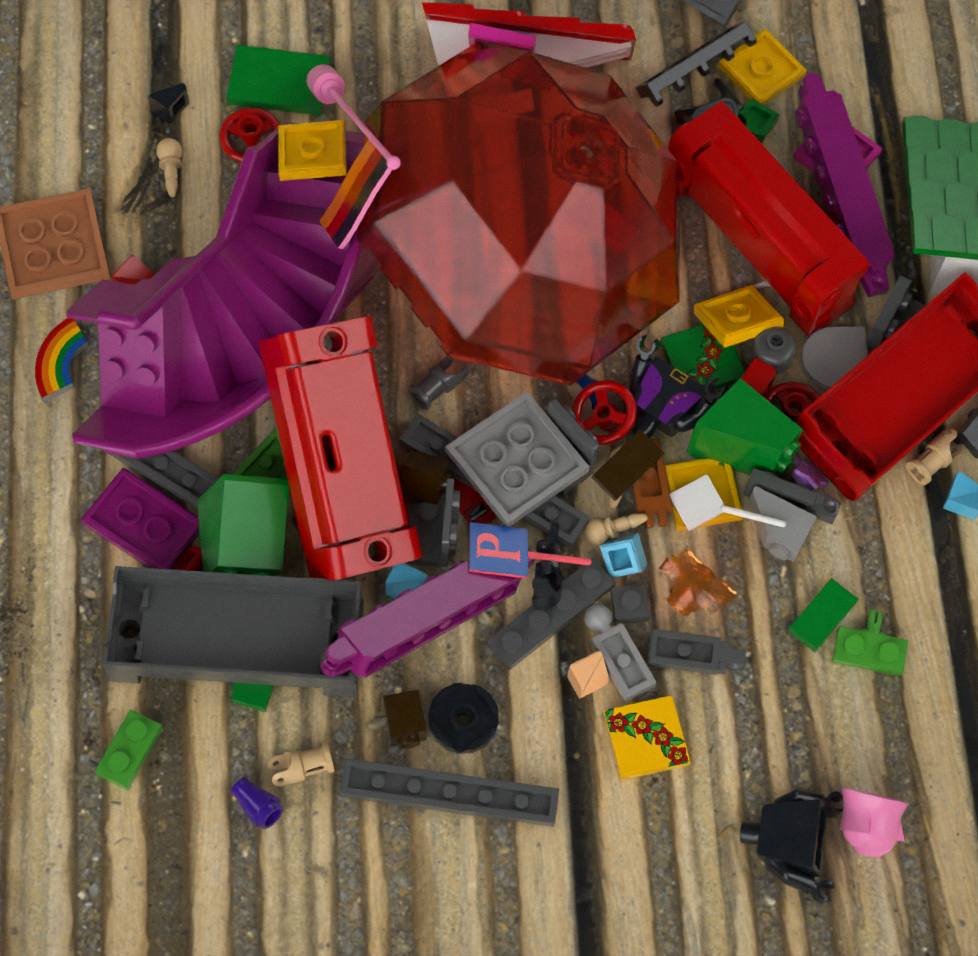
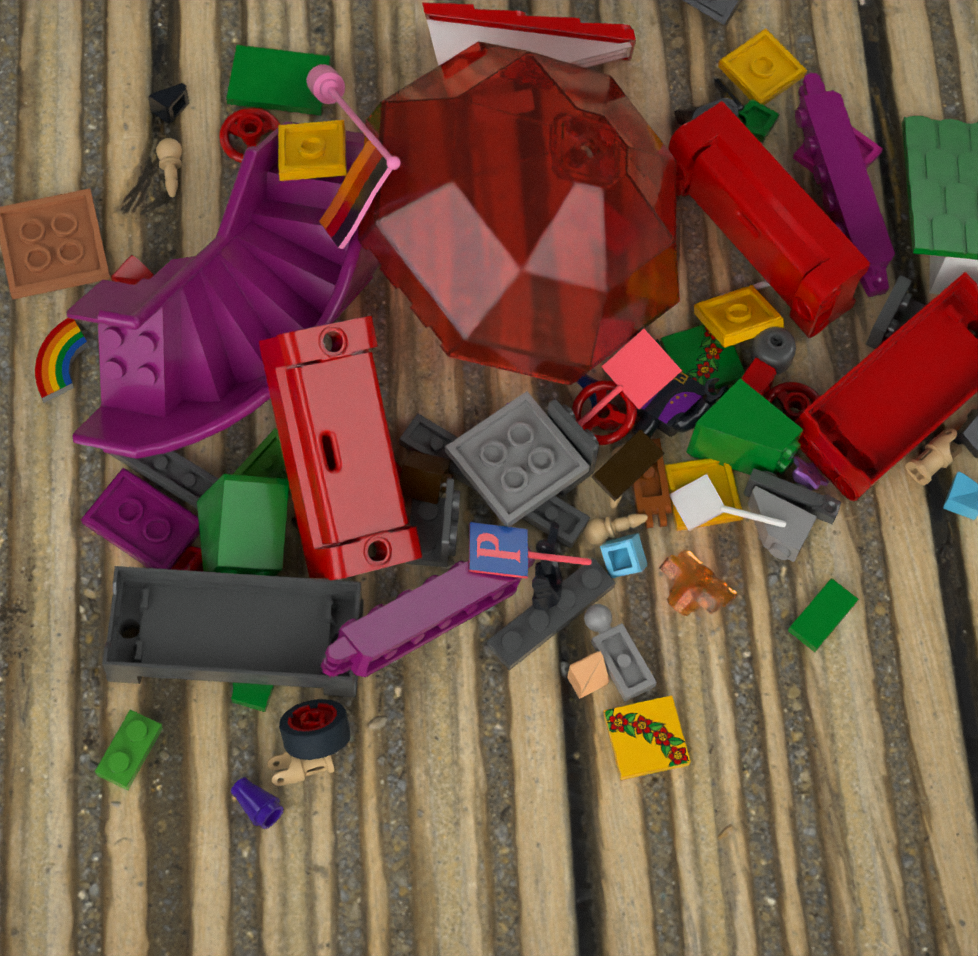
(315, 729): none -> black wheel
(403, 578): medium azure slope -> none
(405, 719): dark brown brick -> none
(436, 383): dark grey piece -> none
(449, 792): dark grey plate -> none
(463, 700): black plate -> none
(472, 505): red sticker -> none
(501, 37): dark pink tile -> none
(630, 604): dark grey plate -> none
(639, 371): none -> coral piece
(693, 653): dark grey hinge -> none
(696, 59): black hinge -> none
(793, 838): black torso -> none
(833, 353): light grey tile -> none
(870, 648): bright green plate -> none
(871, 821): bright pink helmet -> none

